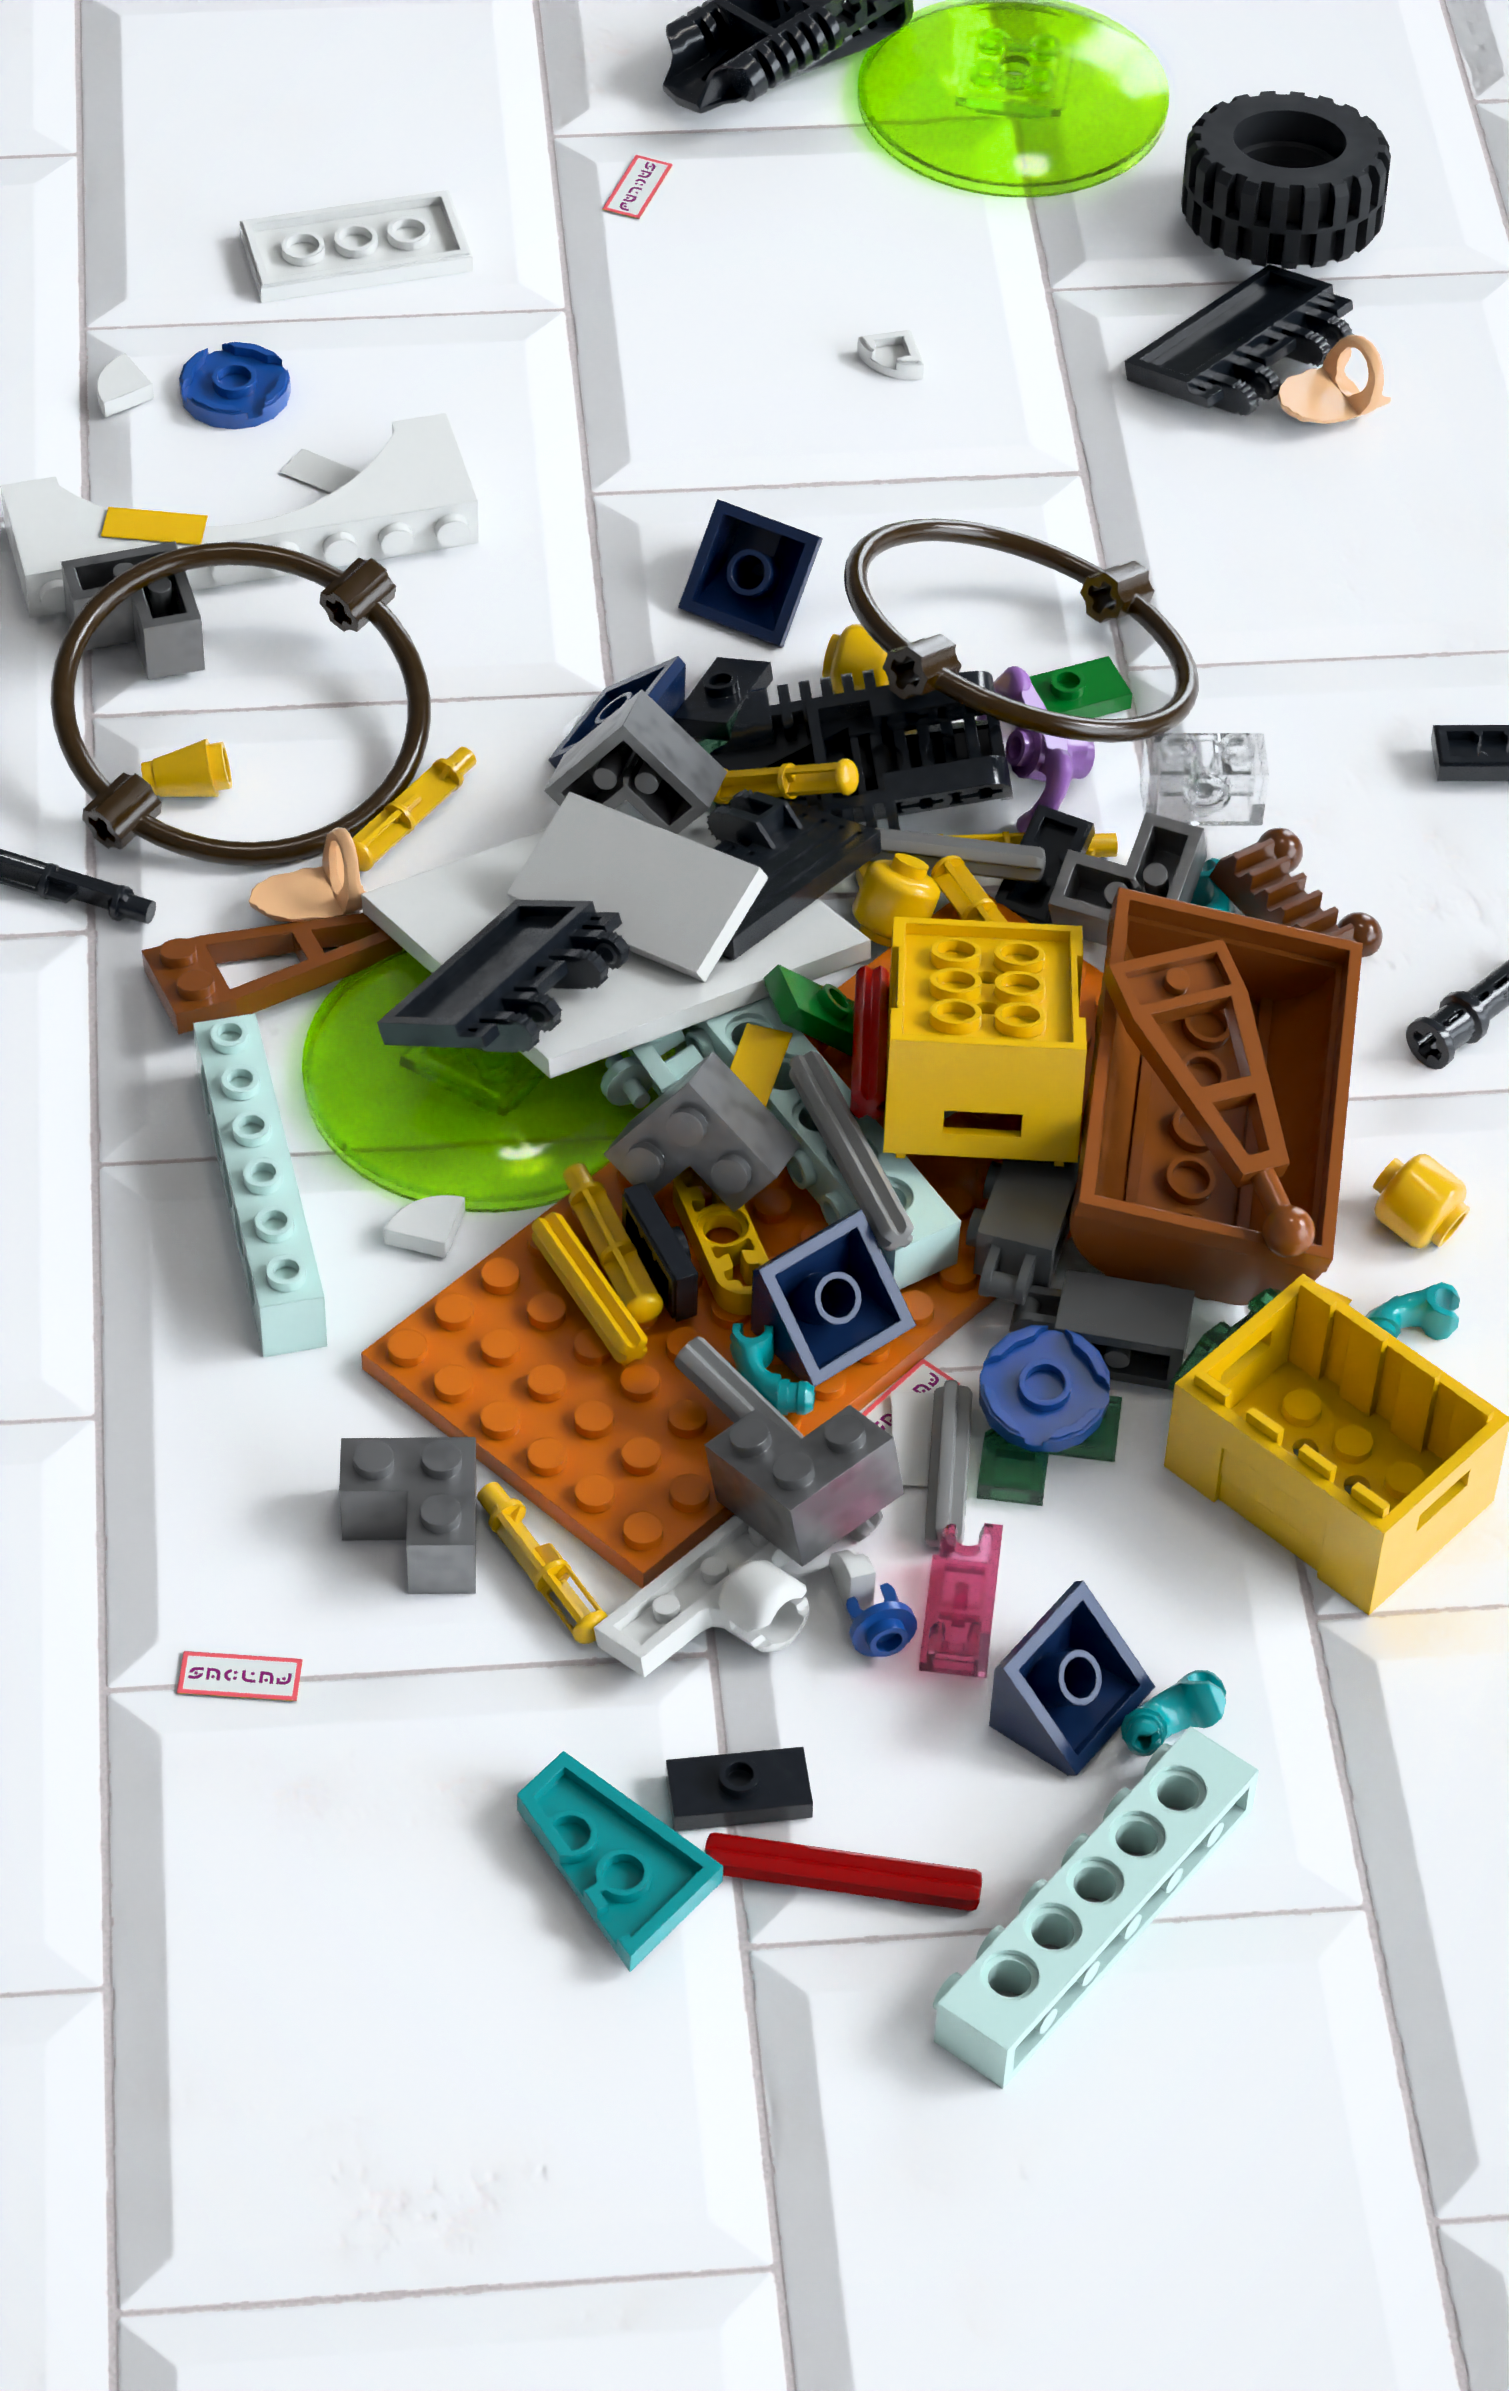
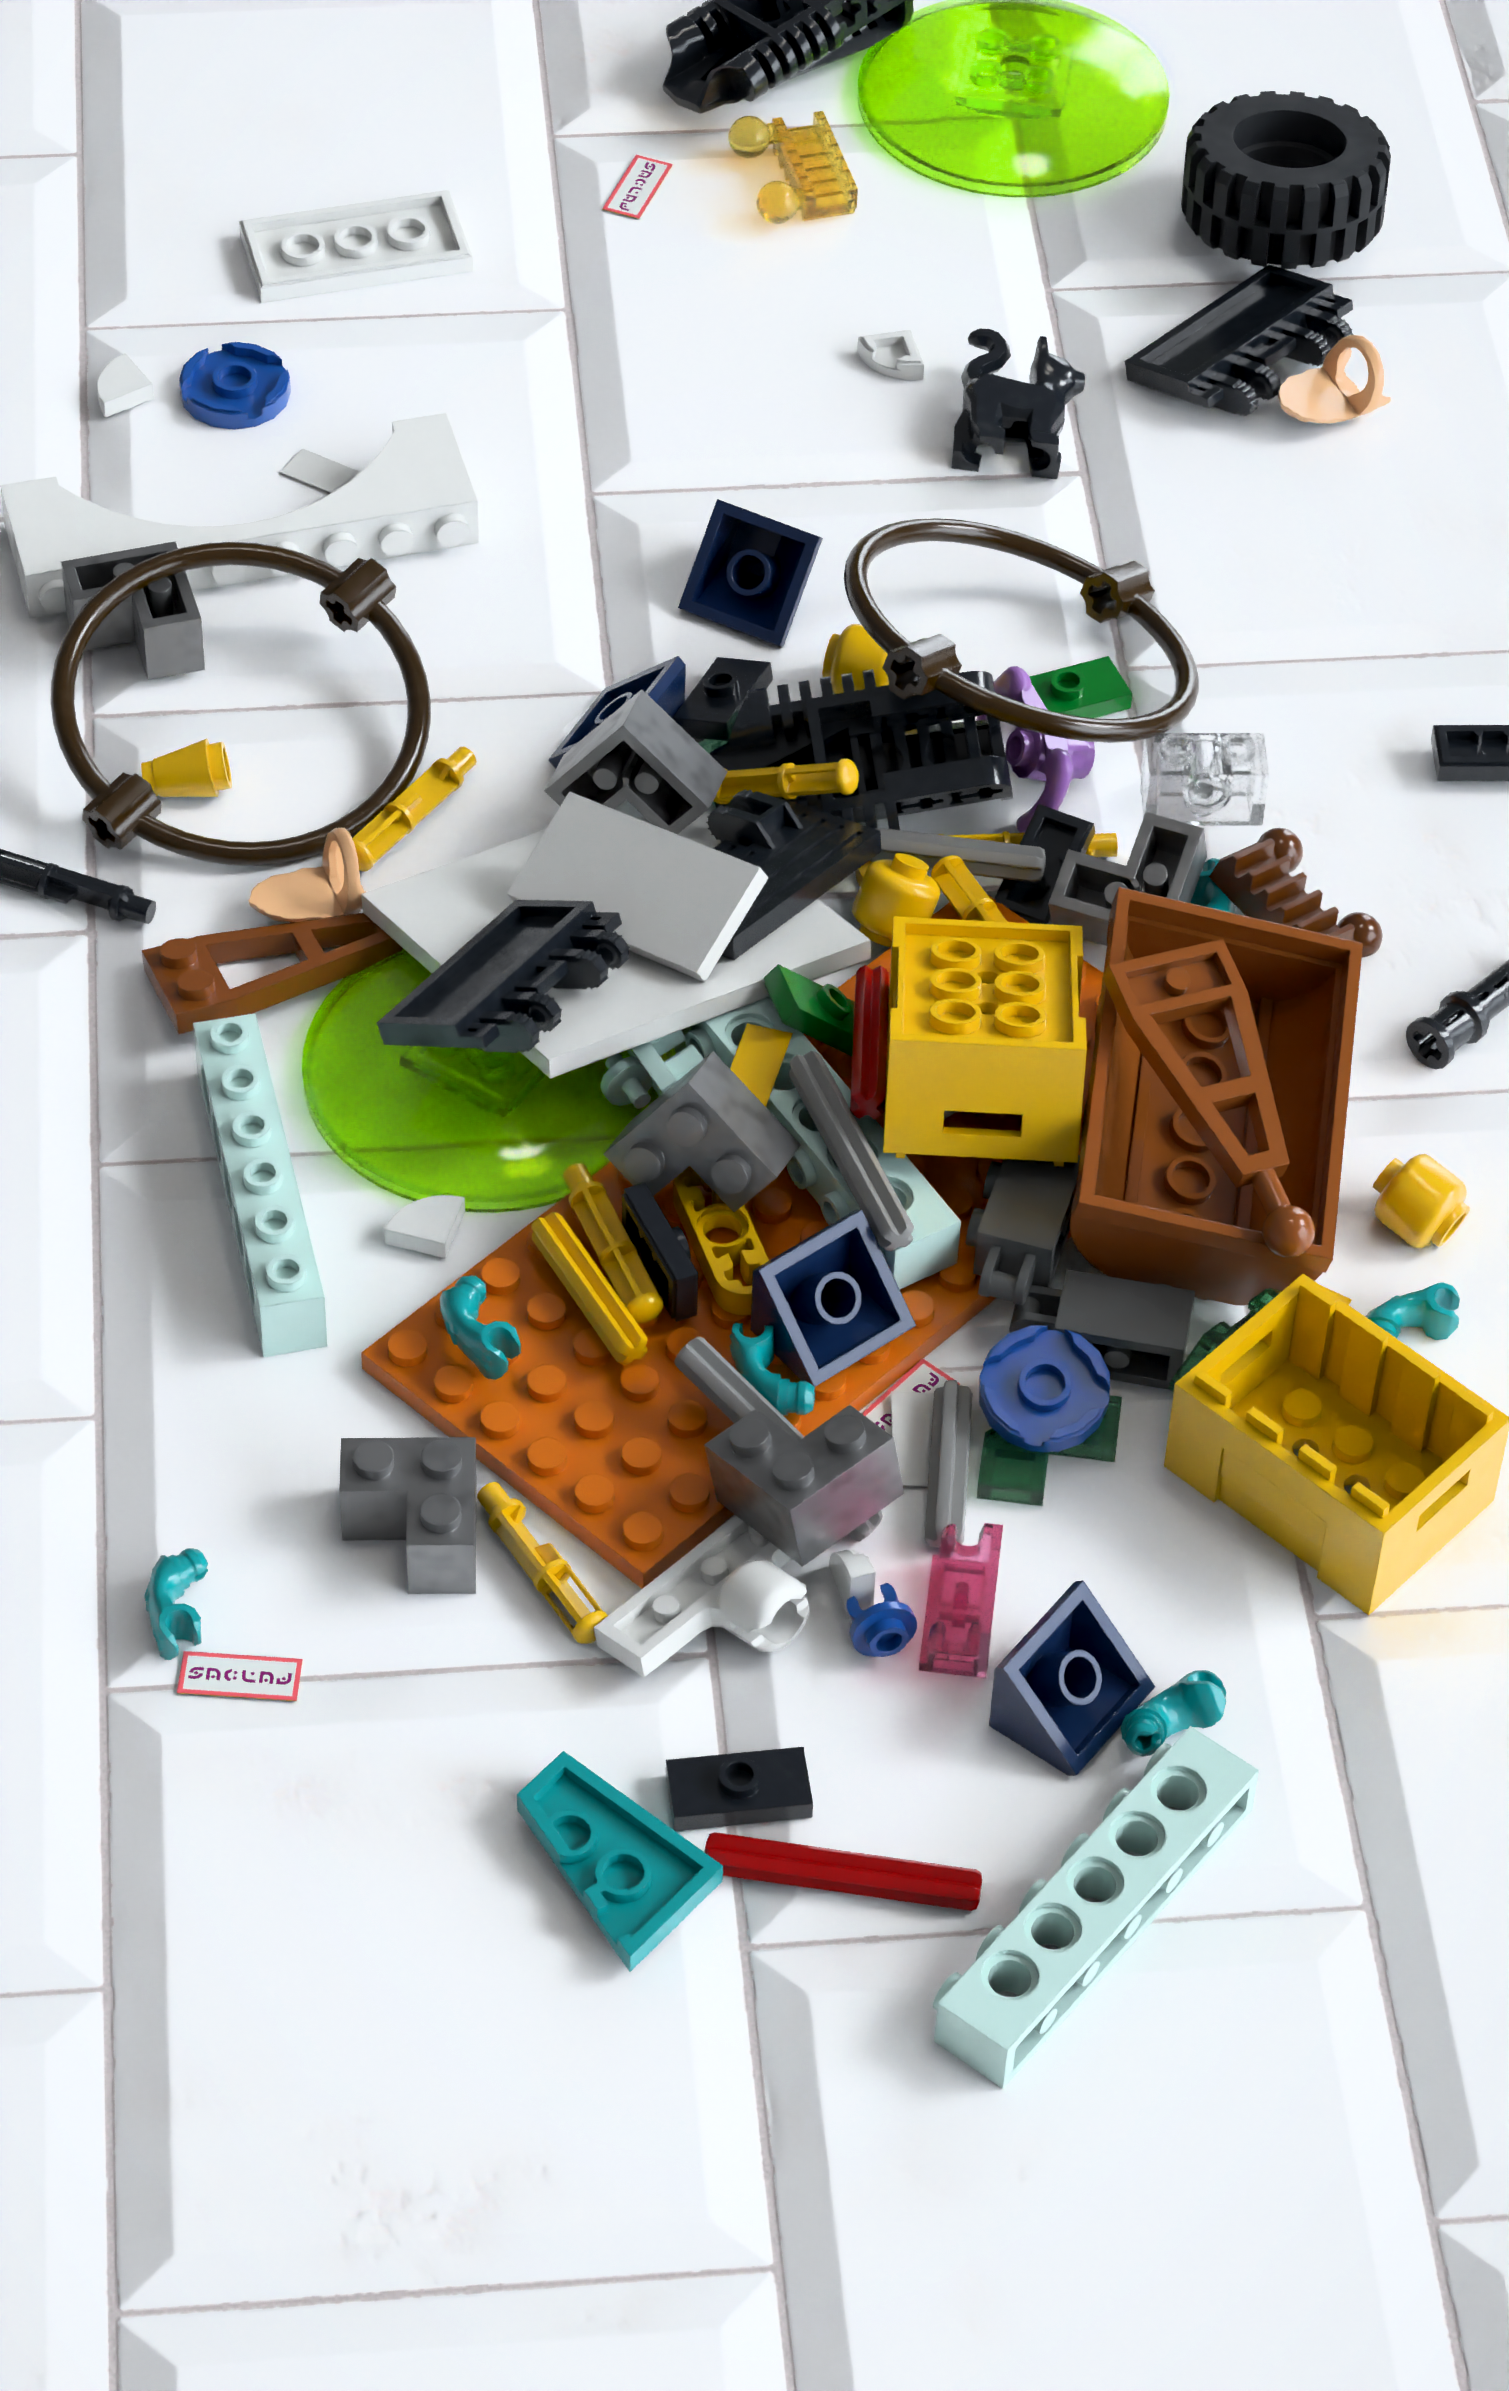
(154, 525): yellow sticker -> none
(166, 1585): none -> teal piece
(481, 1343): none -> teal piece
(811, 163): none -> clear yellow gear
(1012, 410): none -> black animal

